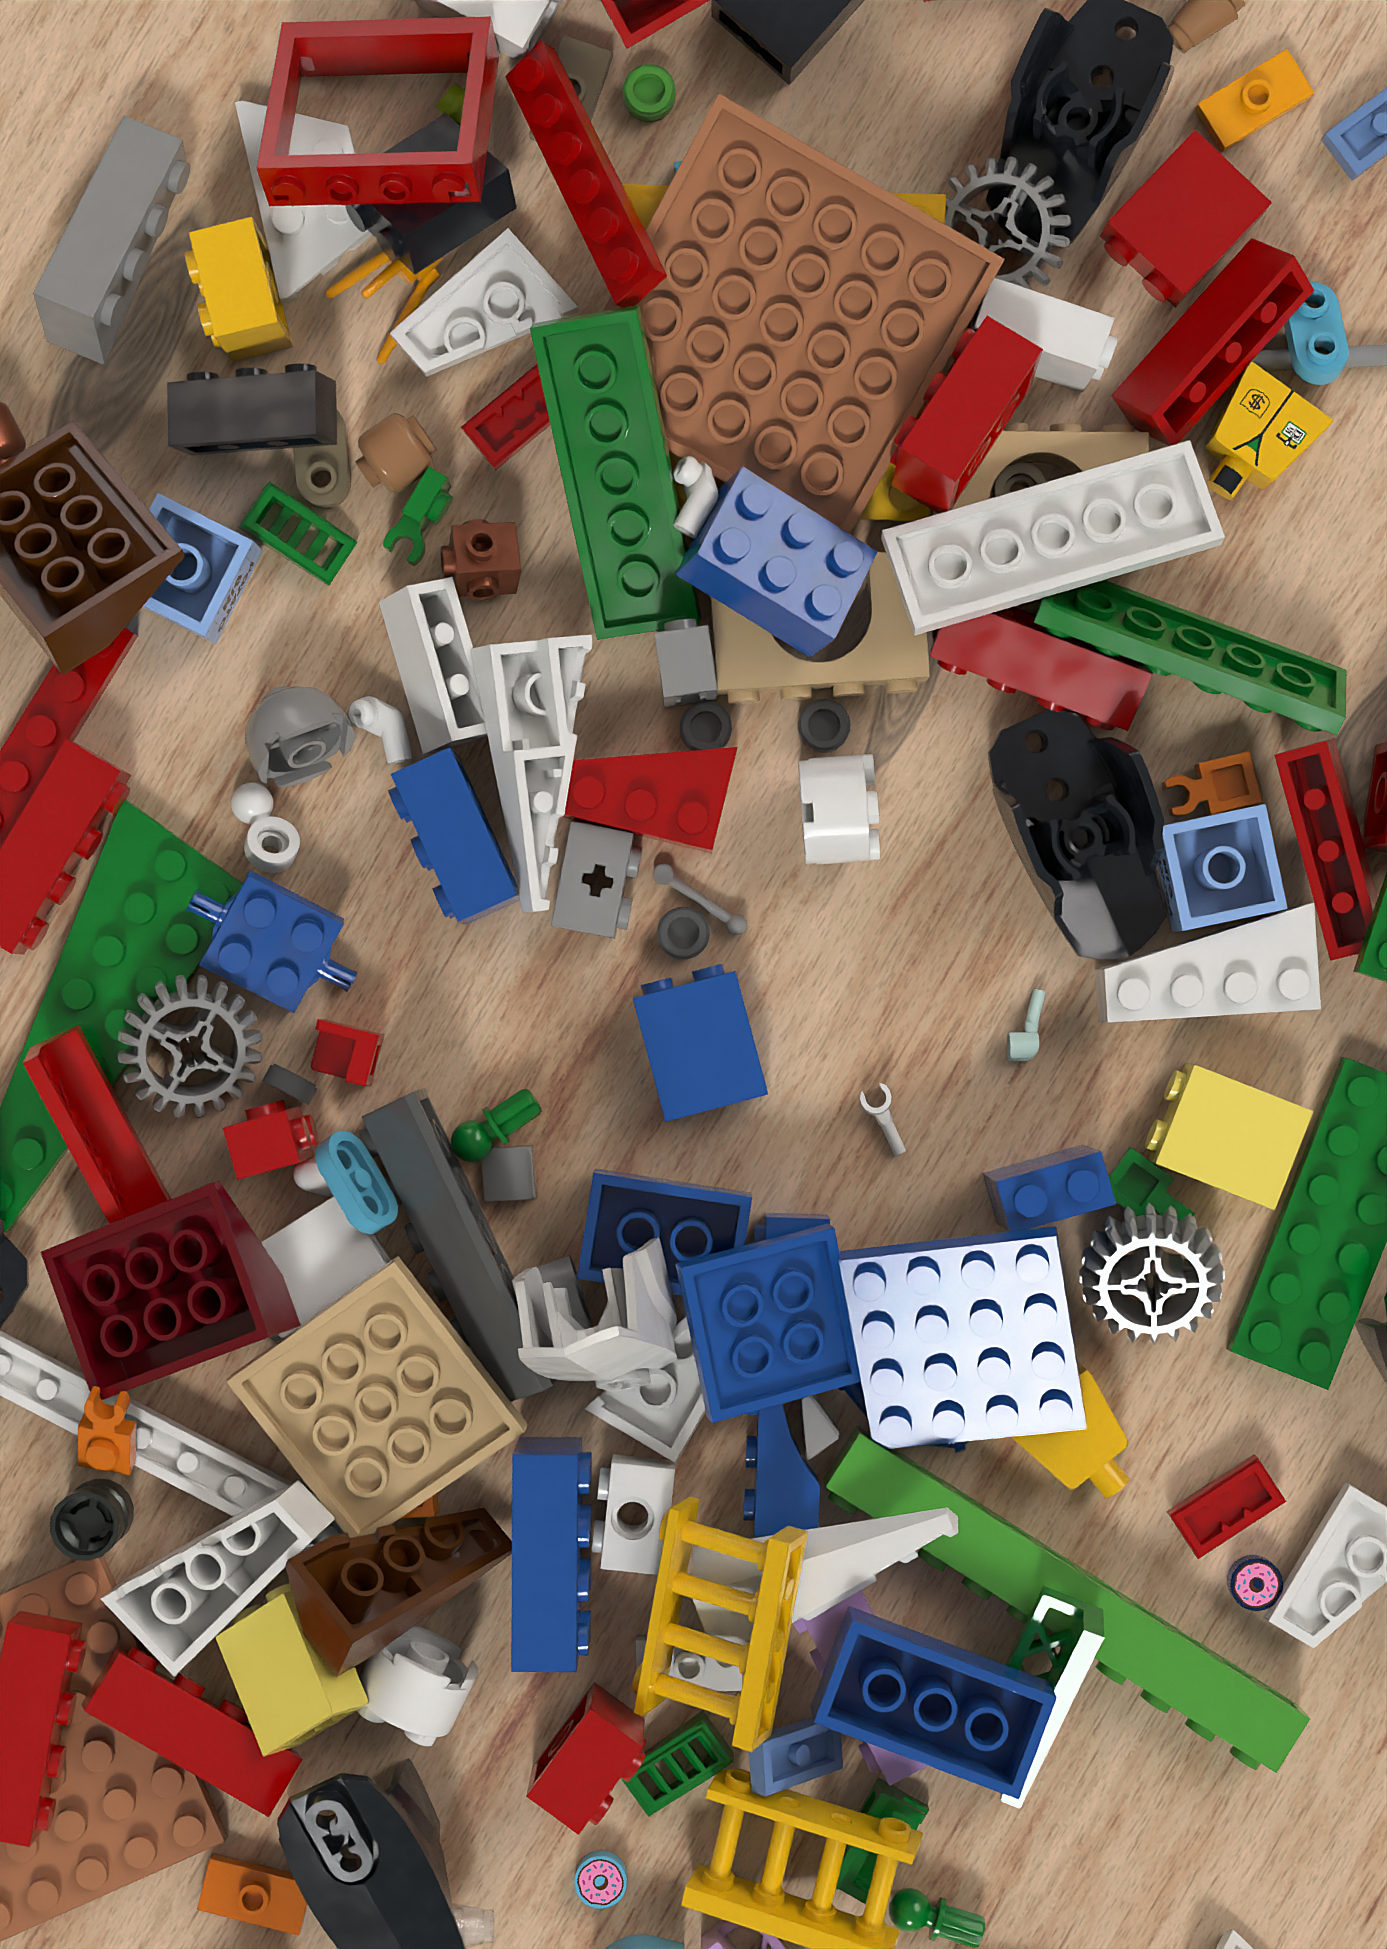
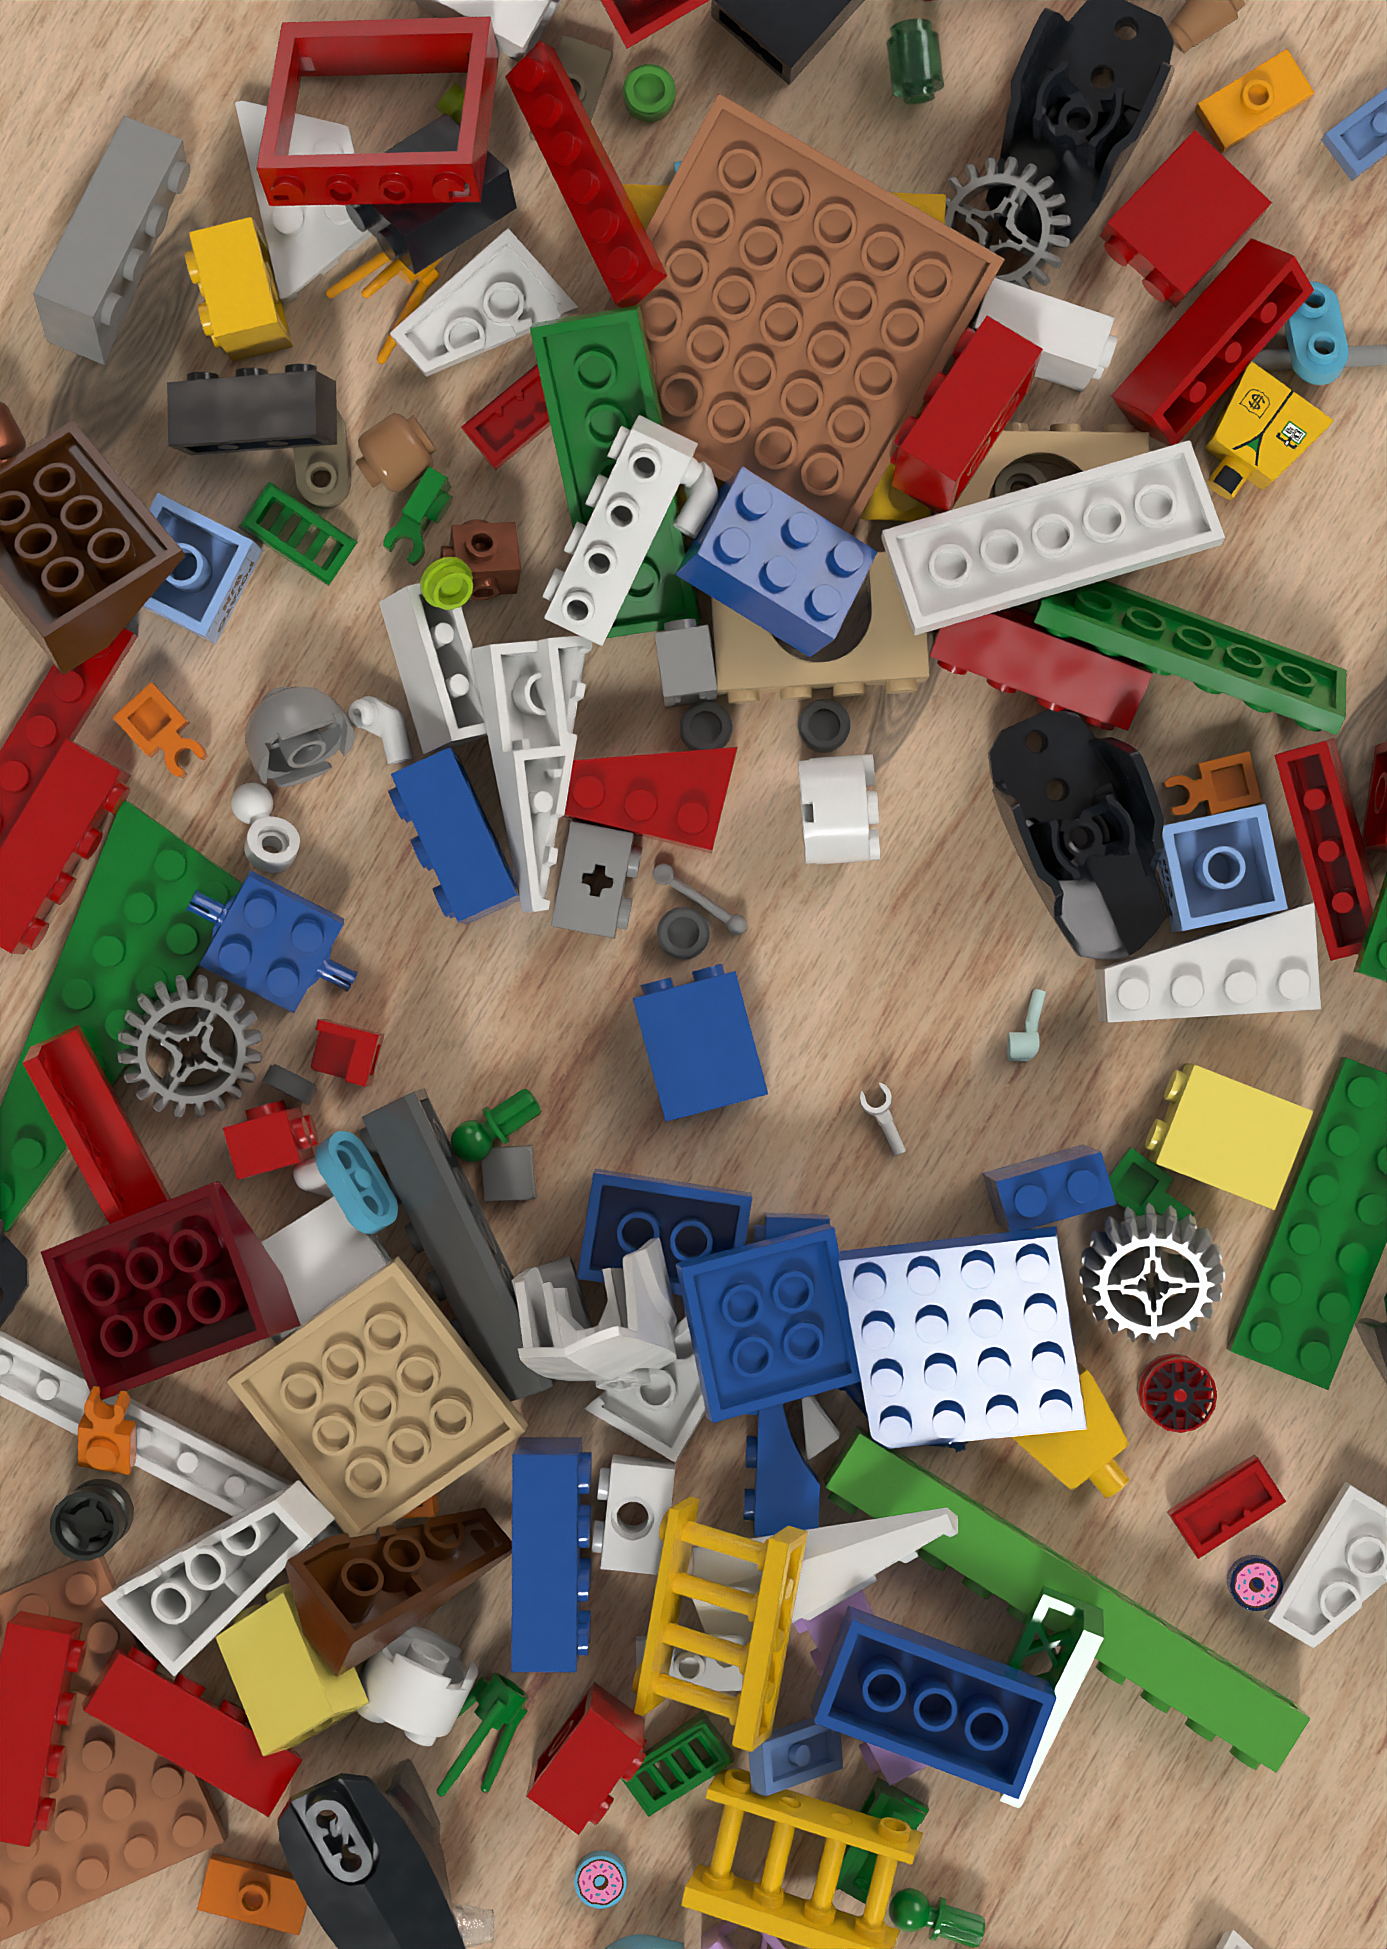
(156, 725): none -> orange plate
(447, 583): none -> lime plate
(499, 1703): none -> green plant
(620, 529): none -> white brick
(914, 61): none -> clear green brick
(1176, 1392): none -> red wheel

